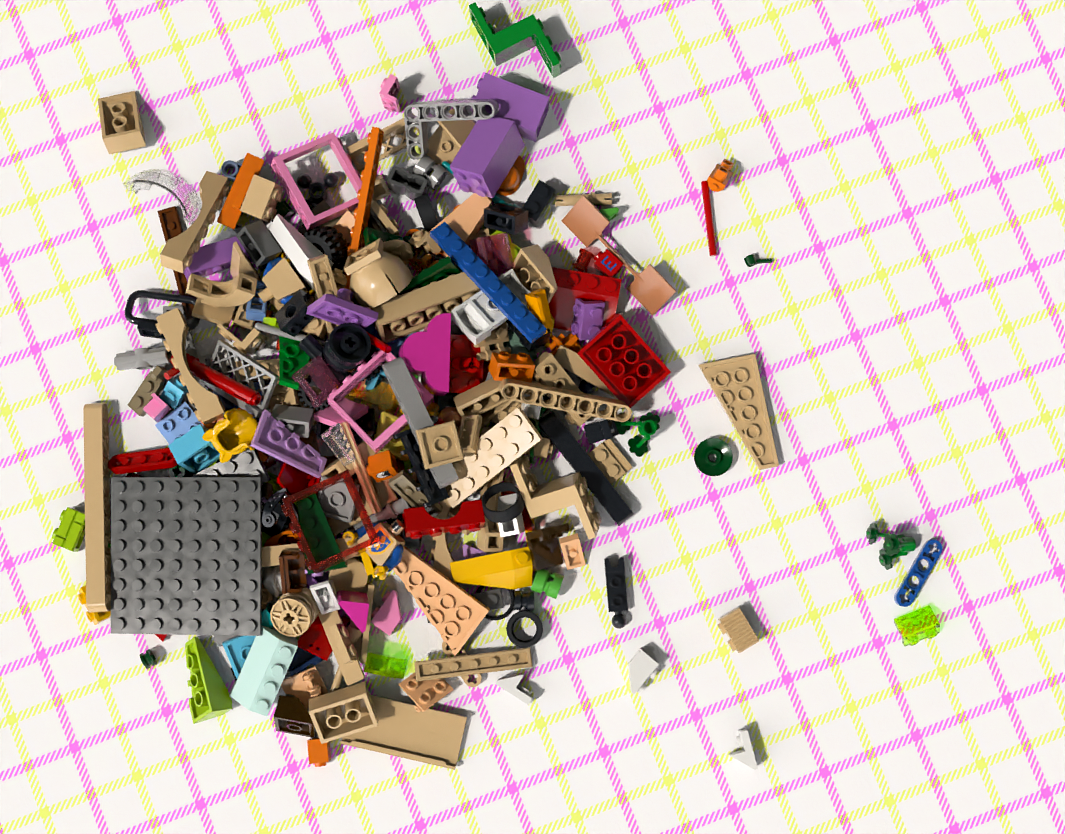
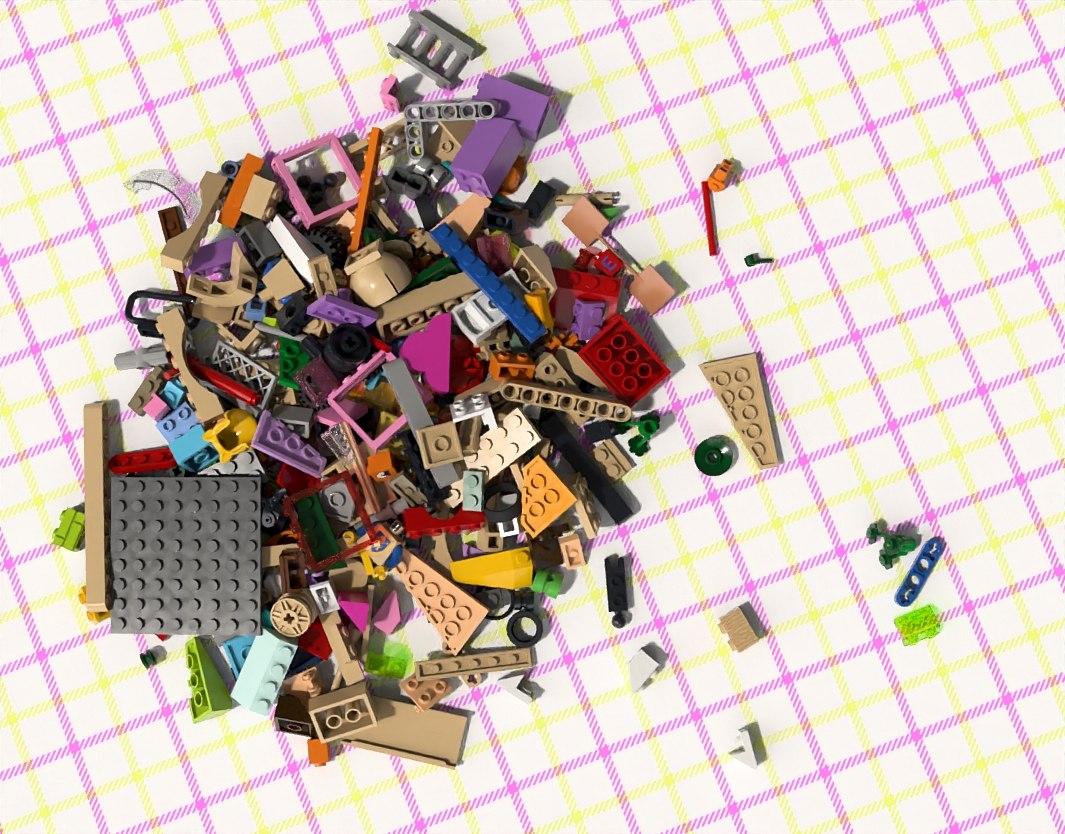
(121, 122): tan slope -> none
(432, 31): none -> light grey fence
(473, 490): none -> plate
(475, 406): none -> white bracket
(515, 39): green bracket -> none
(543, 496): none -> light orange plate

